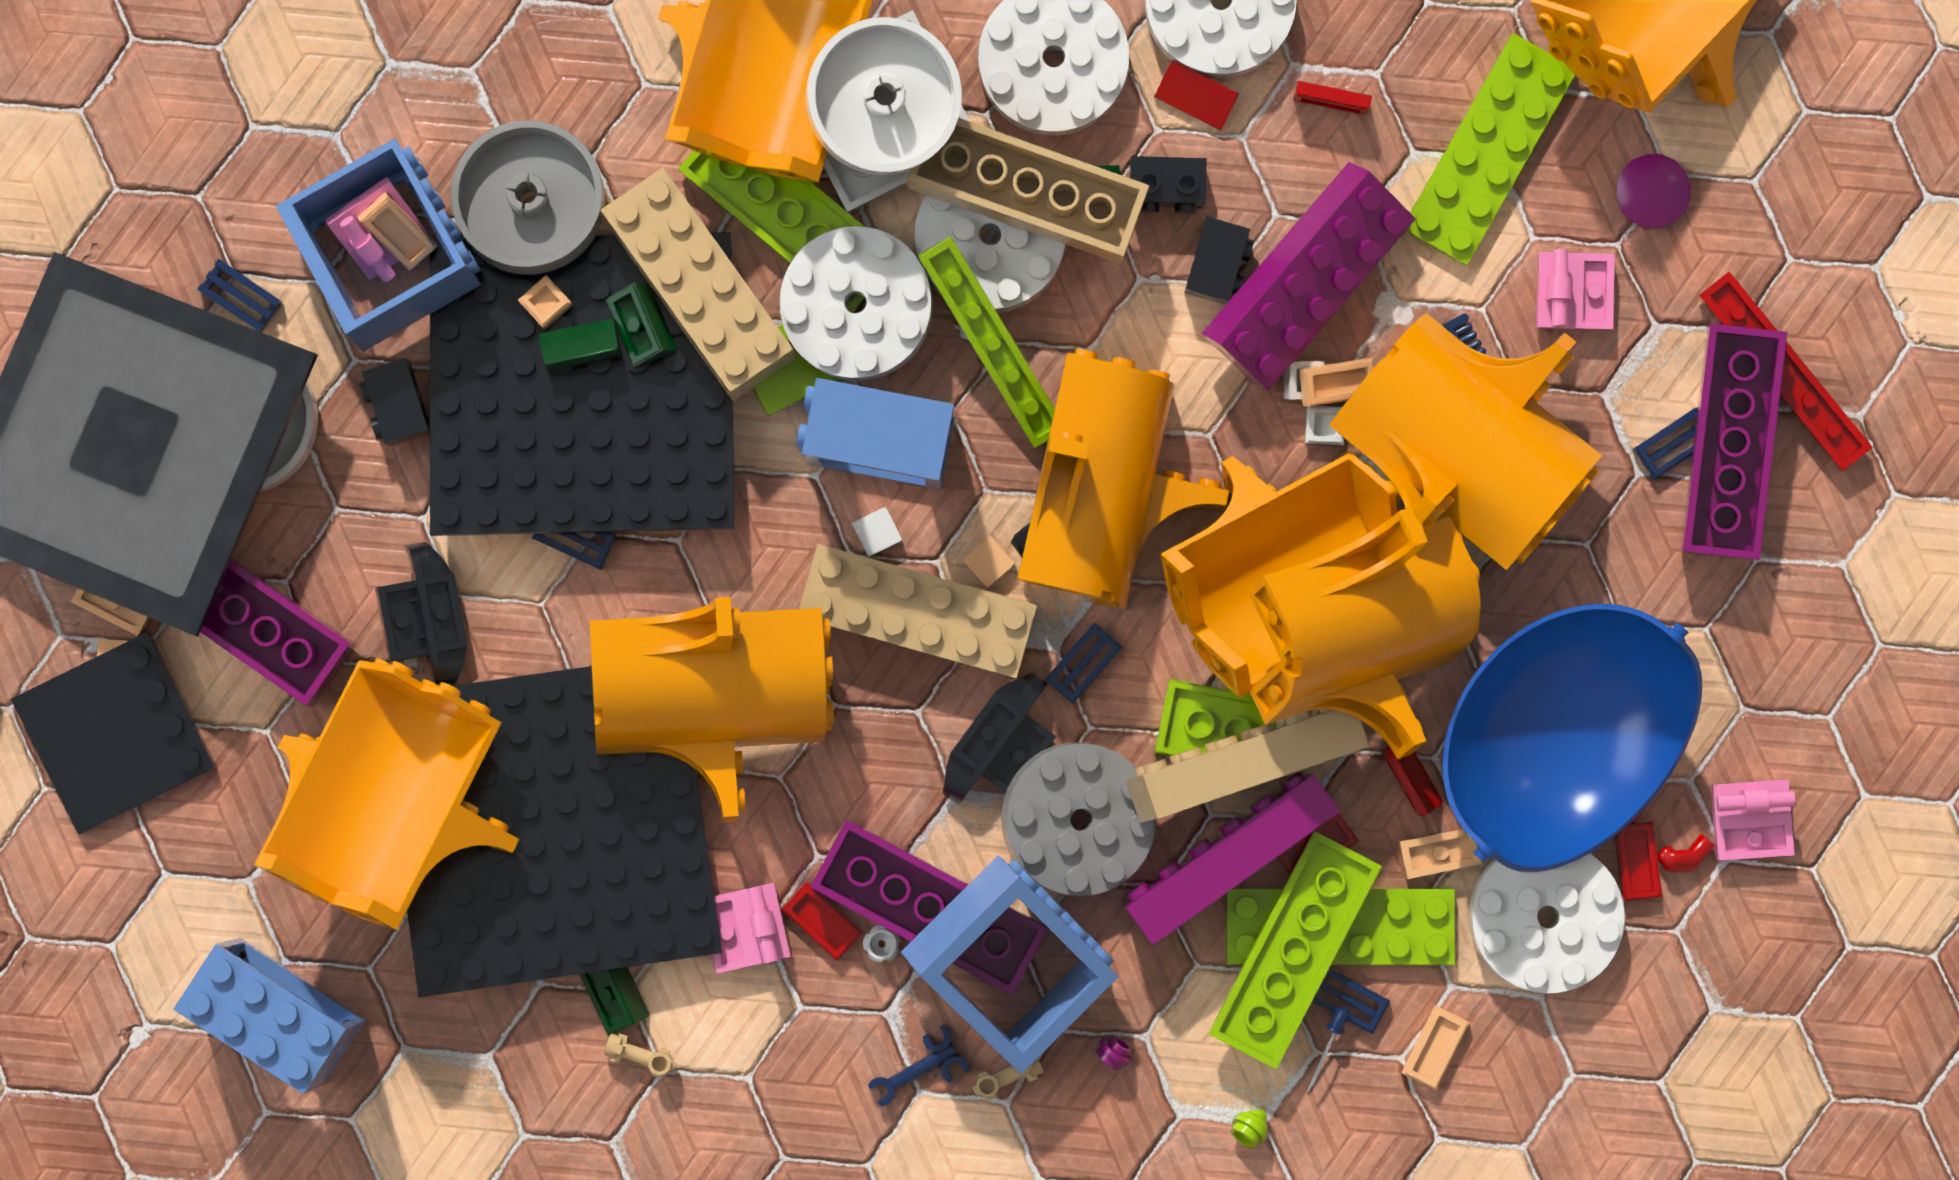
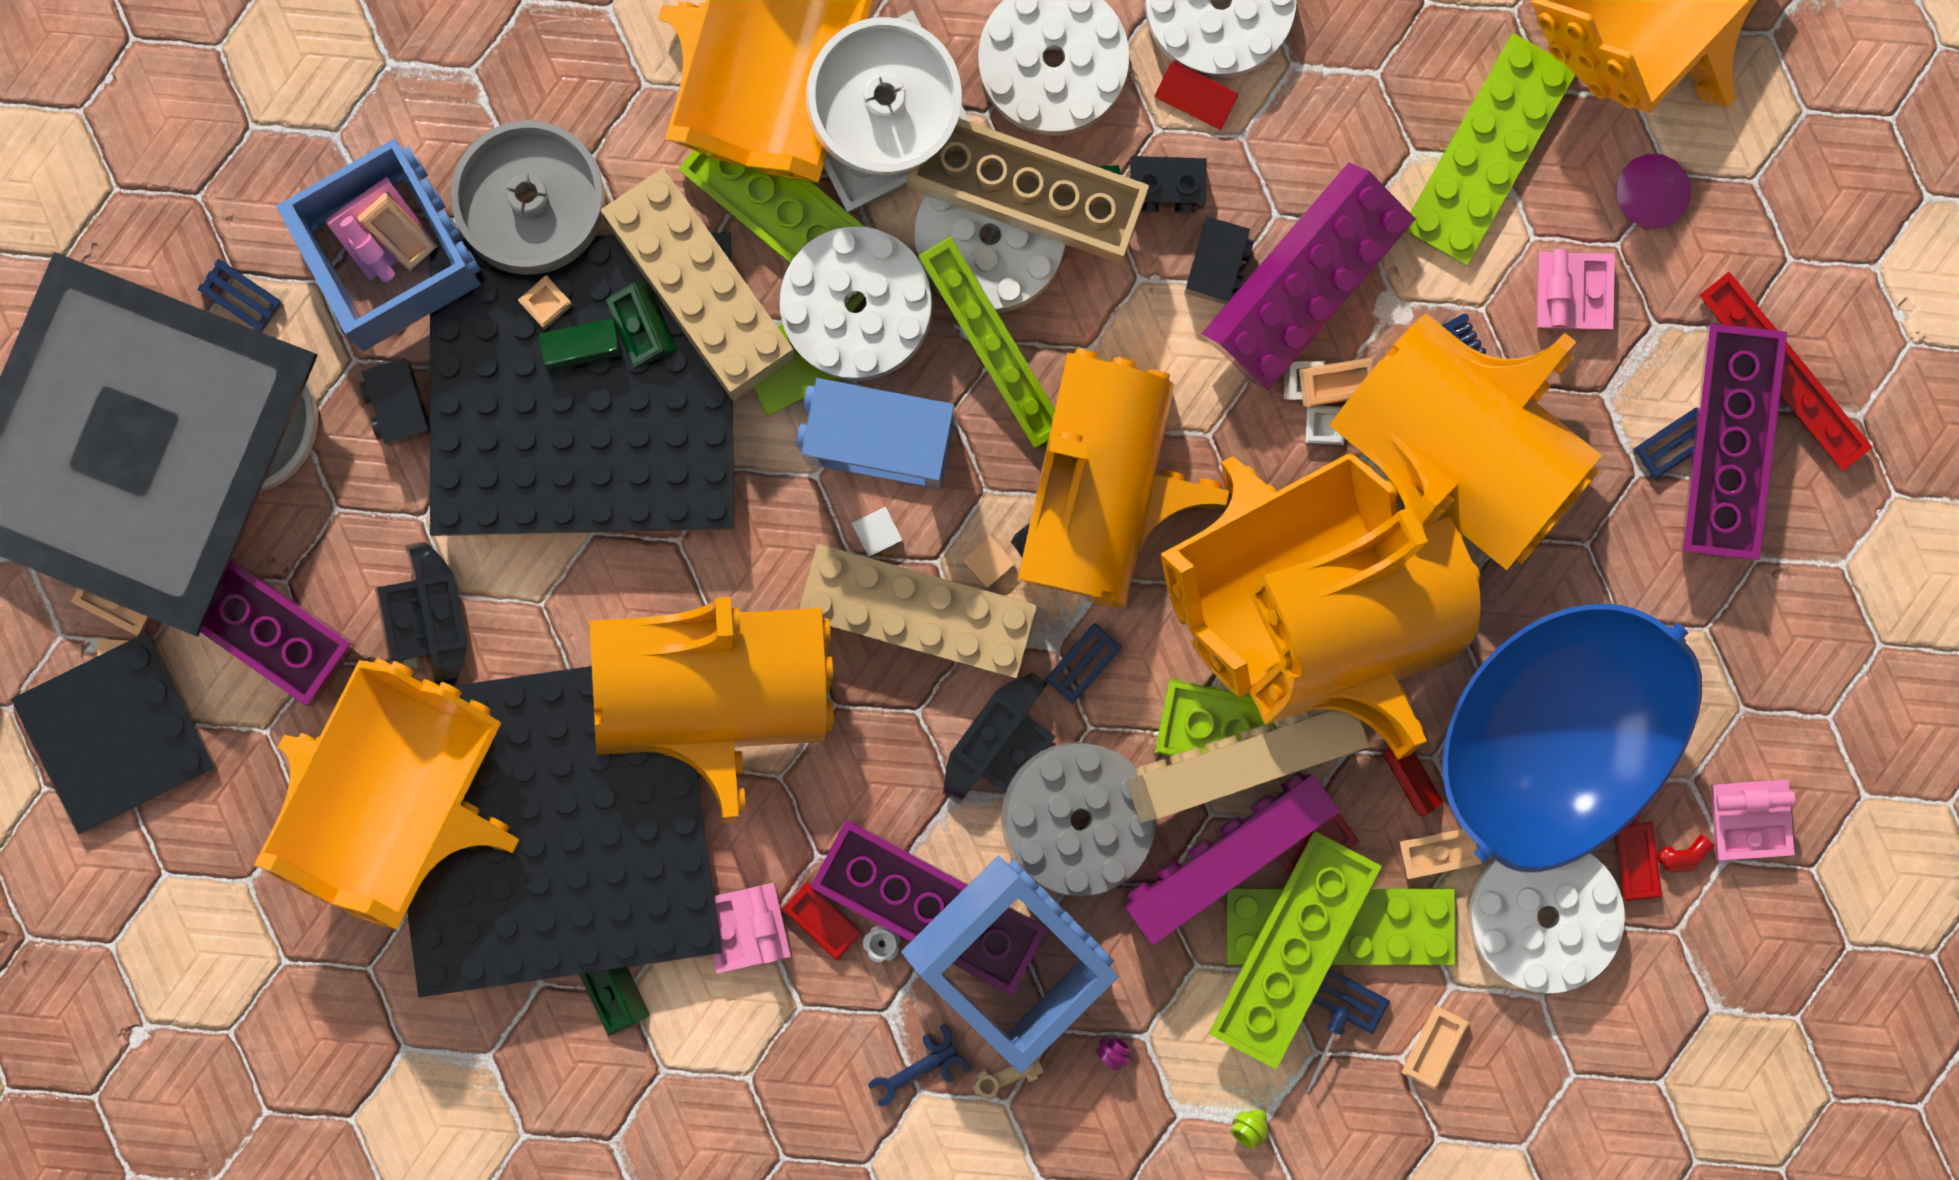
(269, 1015): medium blue window -> none
(603, 550): dark blue tile -> none
(658, 1062): tan bar -> none
(1332, 98): red tile -> none

